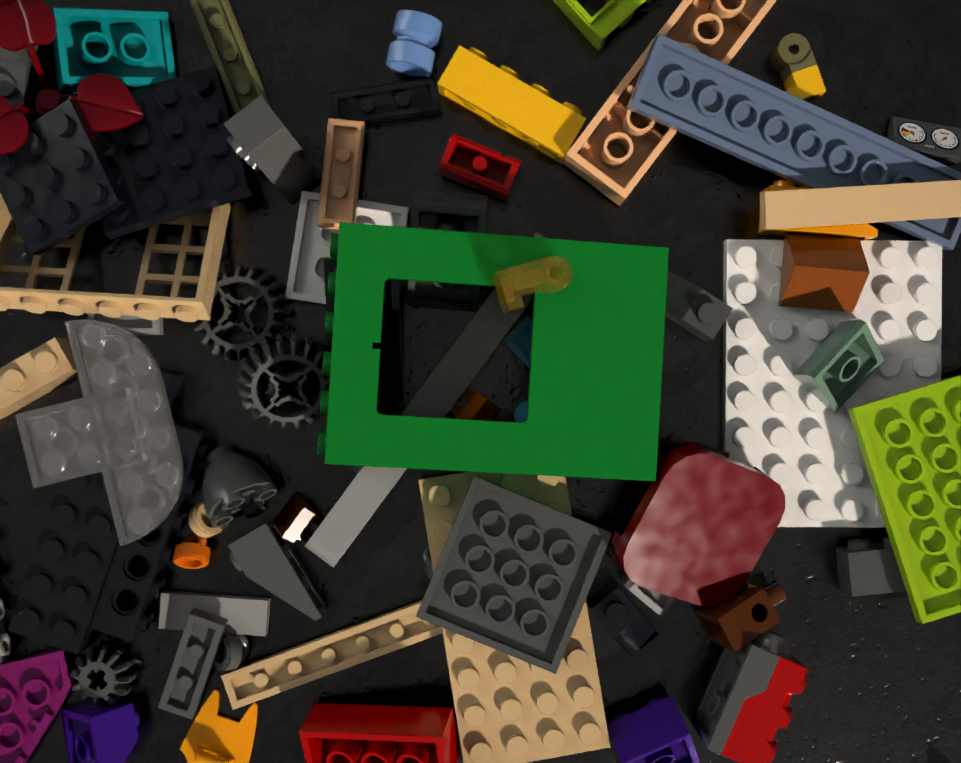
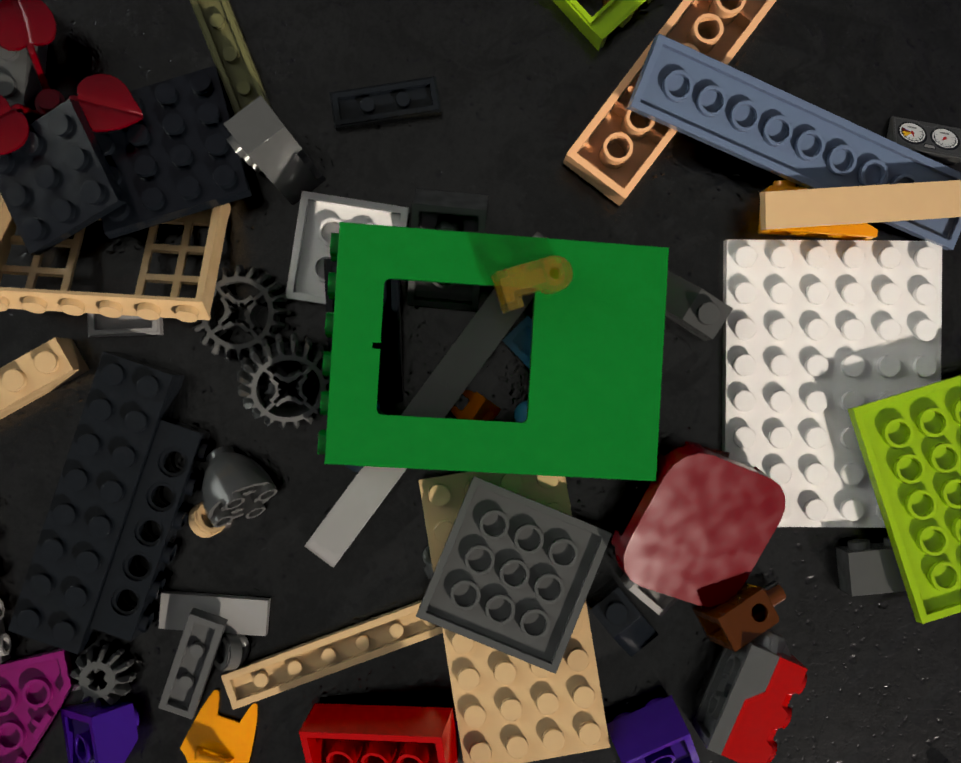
(112, 42): teal slope -> none
(115, 429): clear plate -> none
(190, 554): orange tile -> none
(273, 565): dark grey slope -> none
(294, 519): reddish brown tile -> none
(341, 173): light nougat tile -> none
(415, 37): medium blue wheel -> none
(479, 167): red brick -> none
(510, 103): yellow brick -> none
(798, 68): leg -> none
(822, 272): dark orange slope -> none
(841, 364): sand green slope -> none

